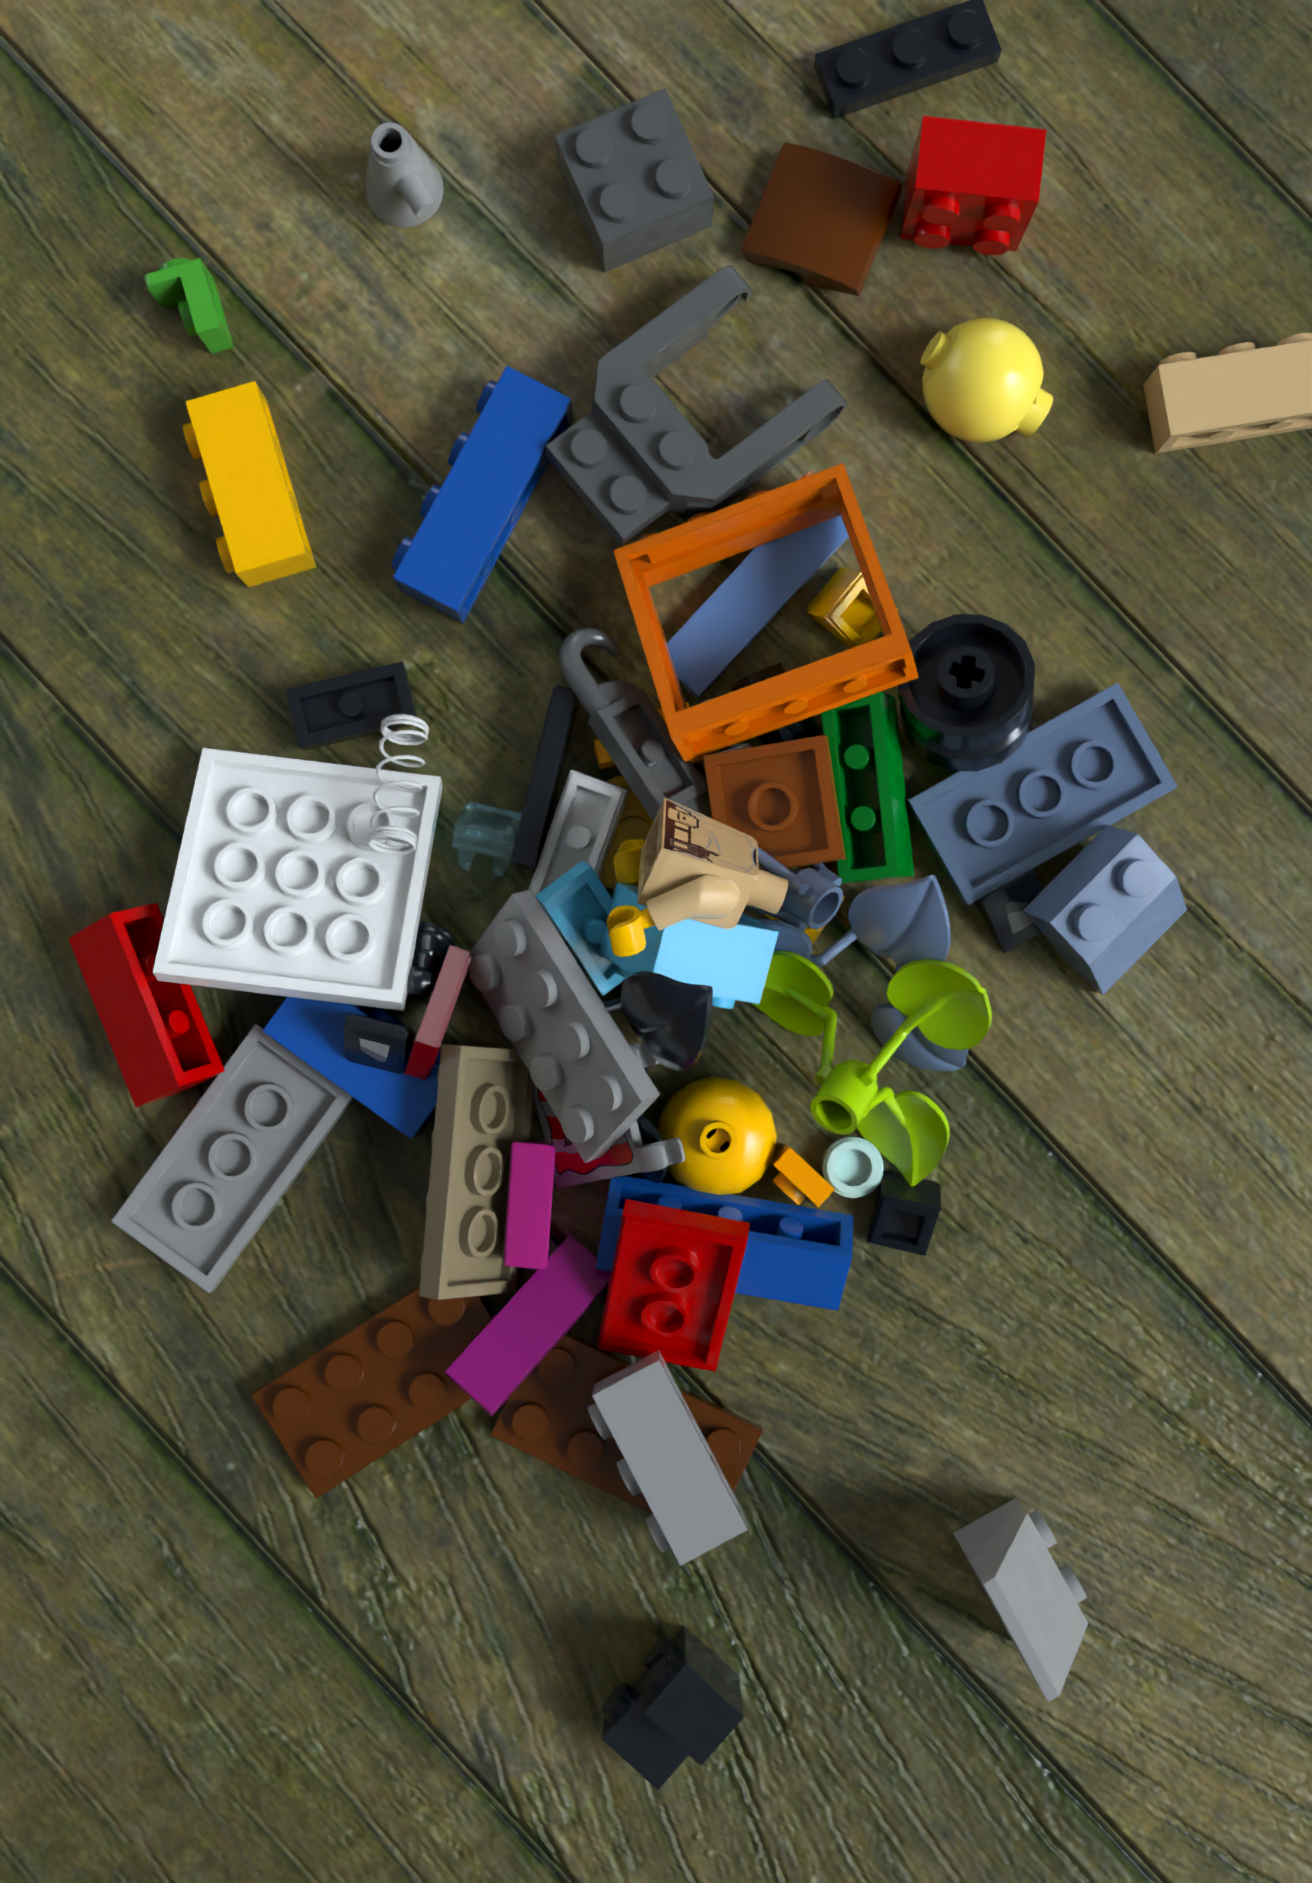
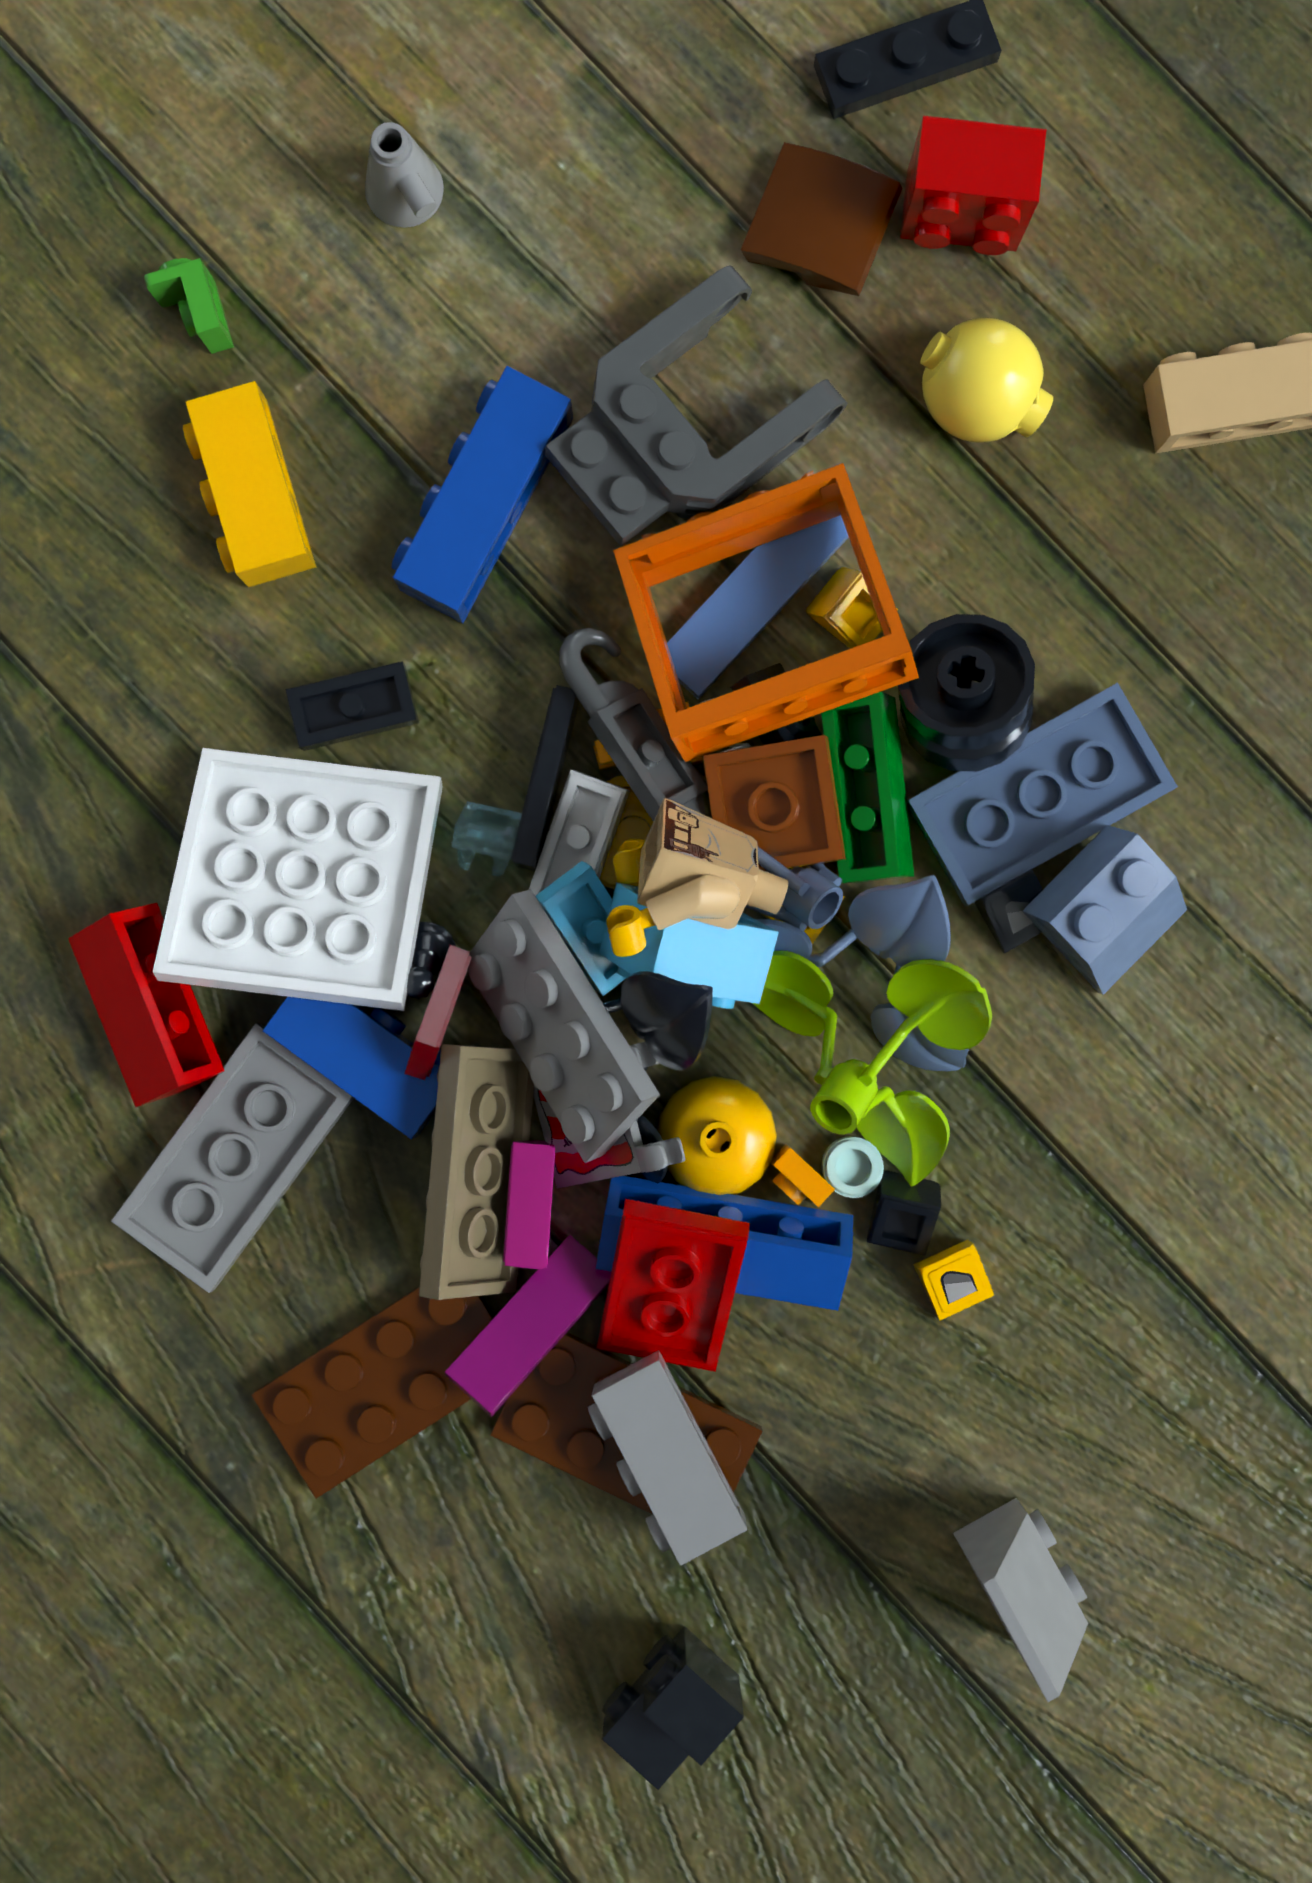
(377, 1043): black slope -> none
(402, 737): white piece -> none
(634, 180): dark grey brick -> none
(954, 1279): none -> yellow slope

